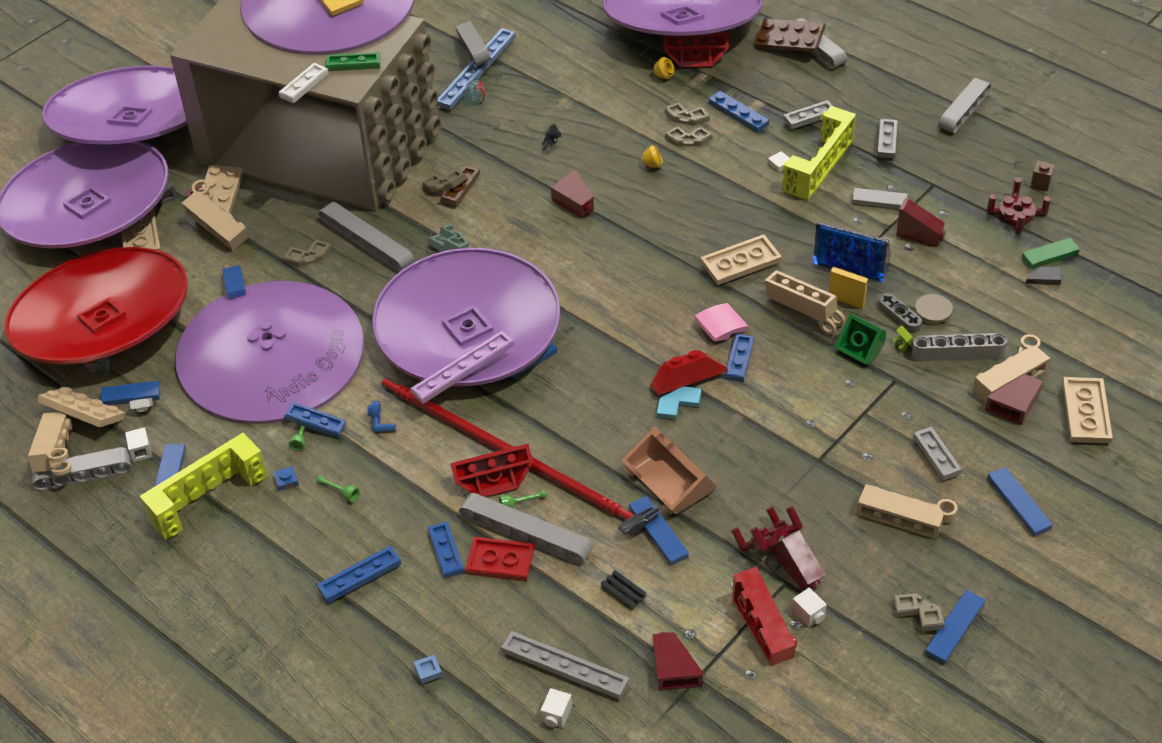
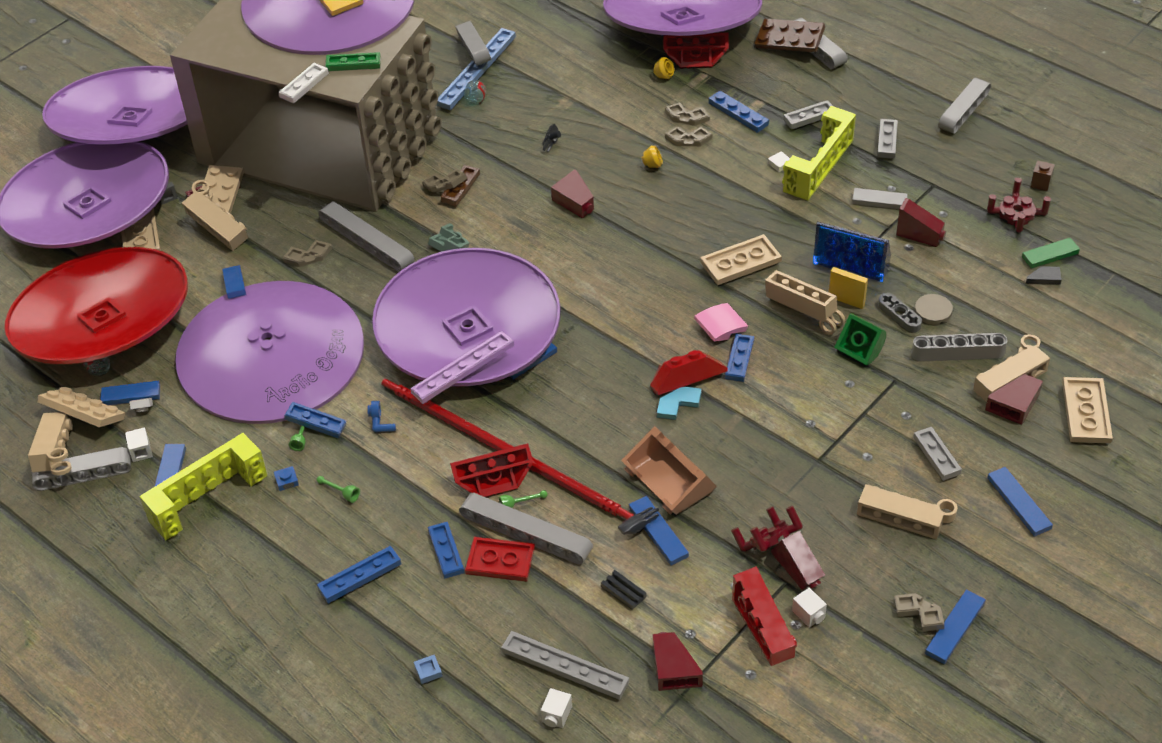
(905, 337): lime tile -> none

